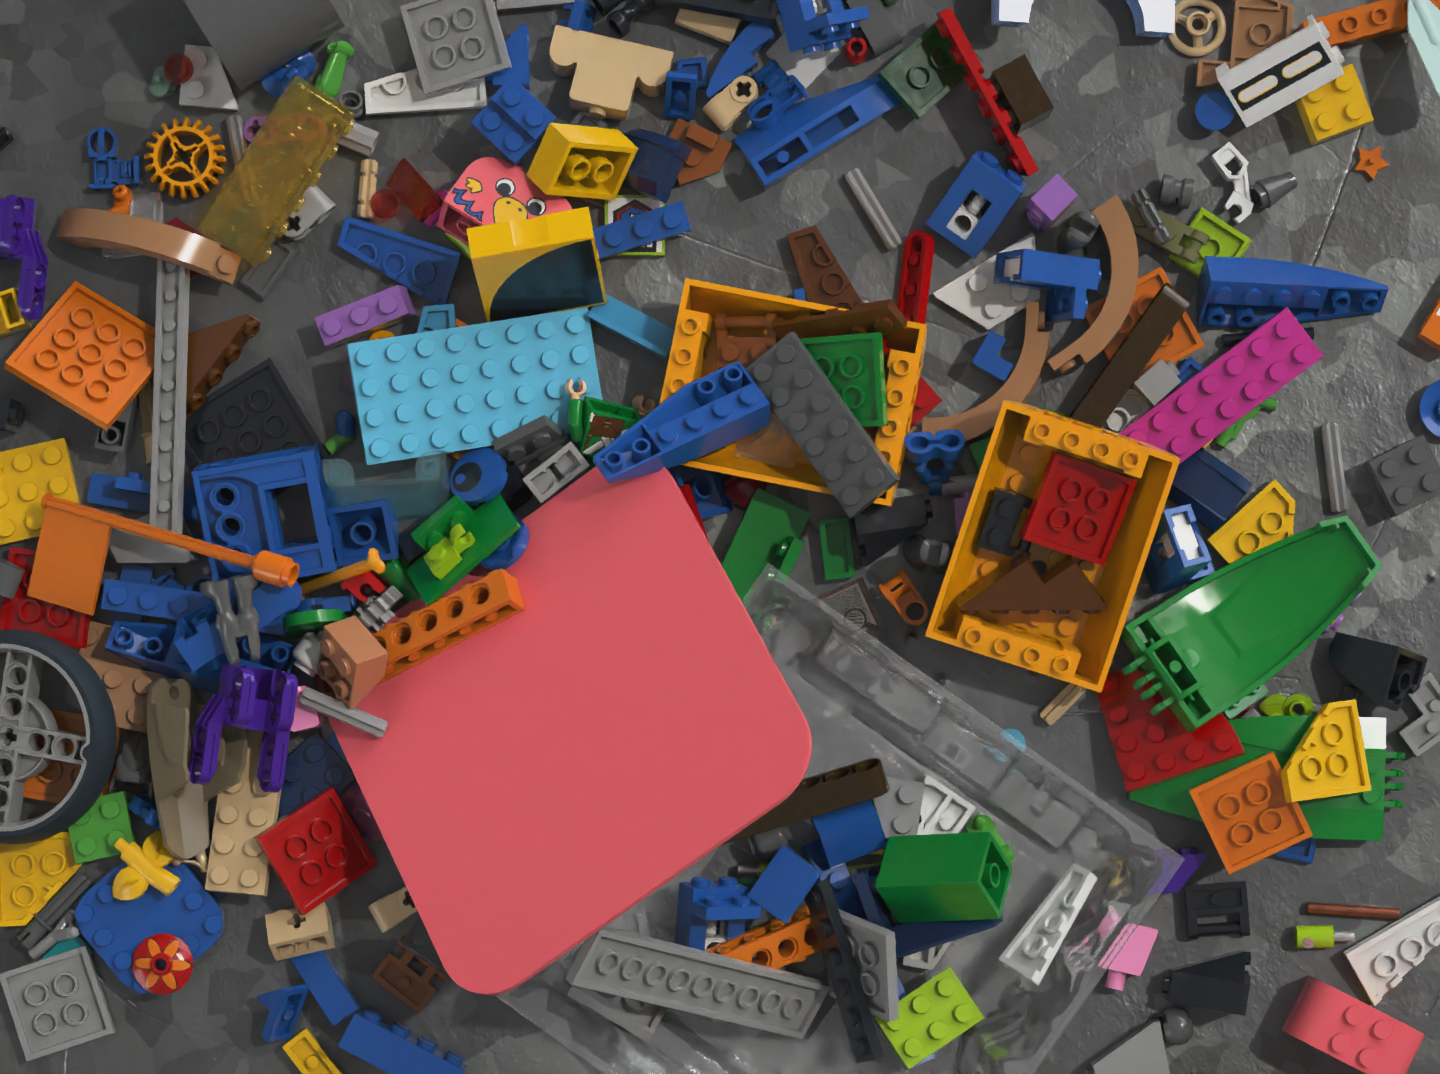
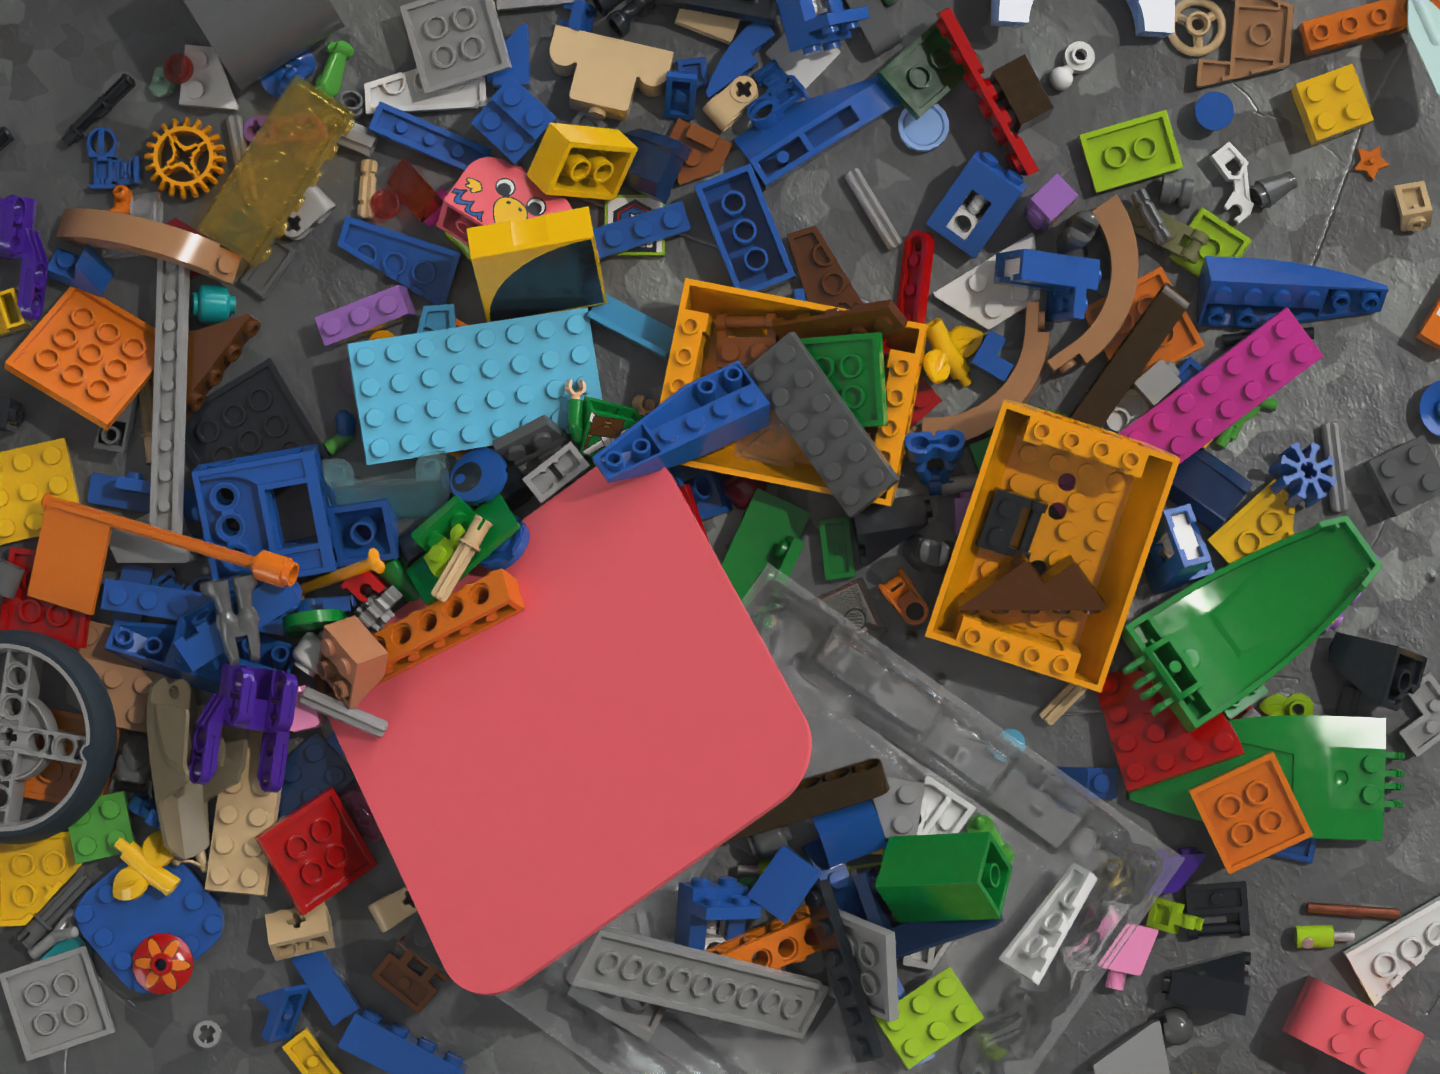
(83, 272): none -> blue slope
(99, 108): none -> black piece
(198, 1032): none -> light grey bush
(212, 304): none -> teal head
(425, 137): none -> blue plate
(460, 559): none -> tan axle
(744, 230): none -> blue brick
(850, 55): red pin -> none
(926, 132): none -> light blue piece
(950, 352): none -> yellow plant
(1062, 77): none -> white plate
(1078, 508): red plate -> none
(1097, 780): none -> blue slope
(1130, 151): none -> lime plate
(1169, 916): none -> lime plate
(1281, 73): white panel -> none
(1302, 475): none -> blue gear
(1328, 757): yellow plate -> none
(1413, 206): none -> tan bracket

